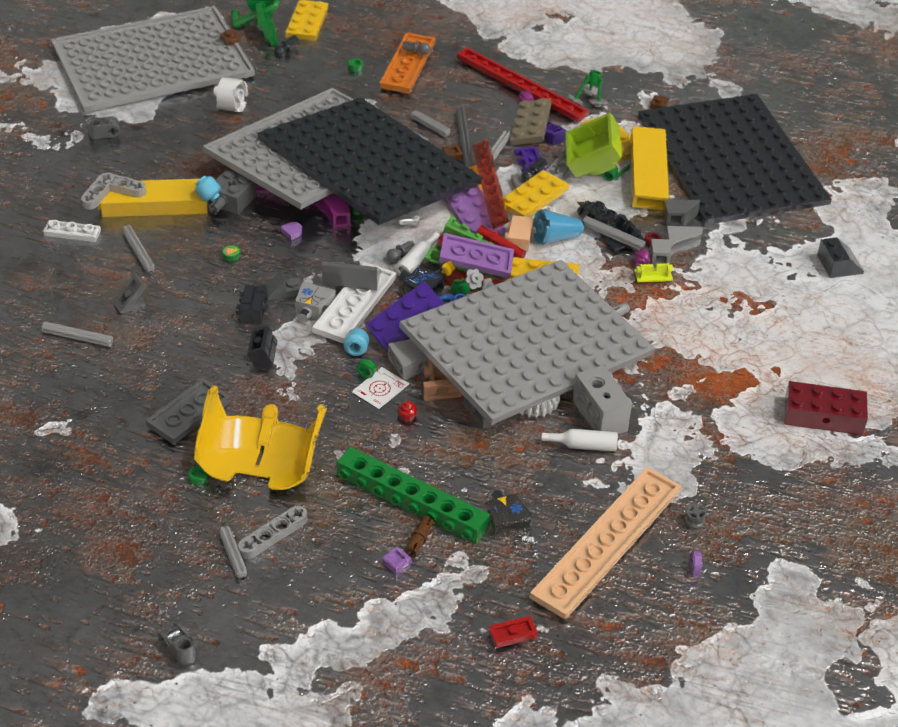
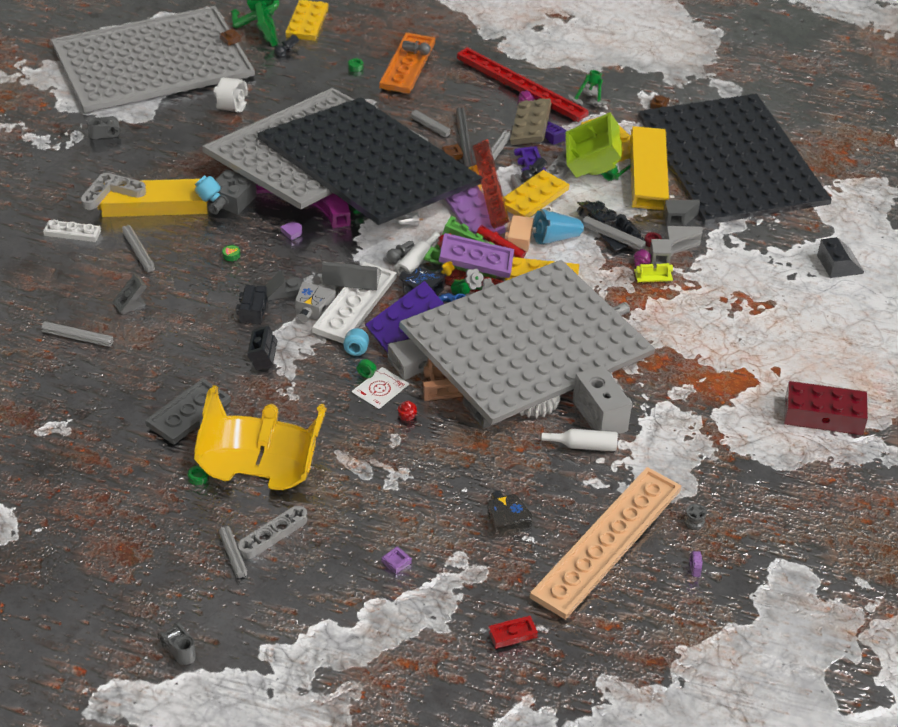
(413, 495): green brick -> none
(419, 536): reddish brown pin -> none

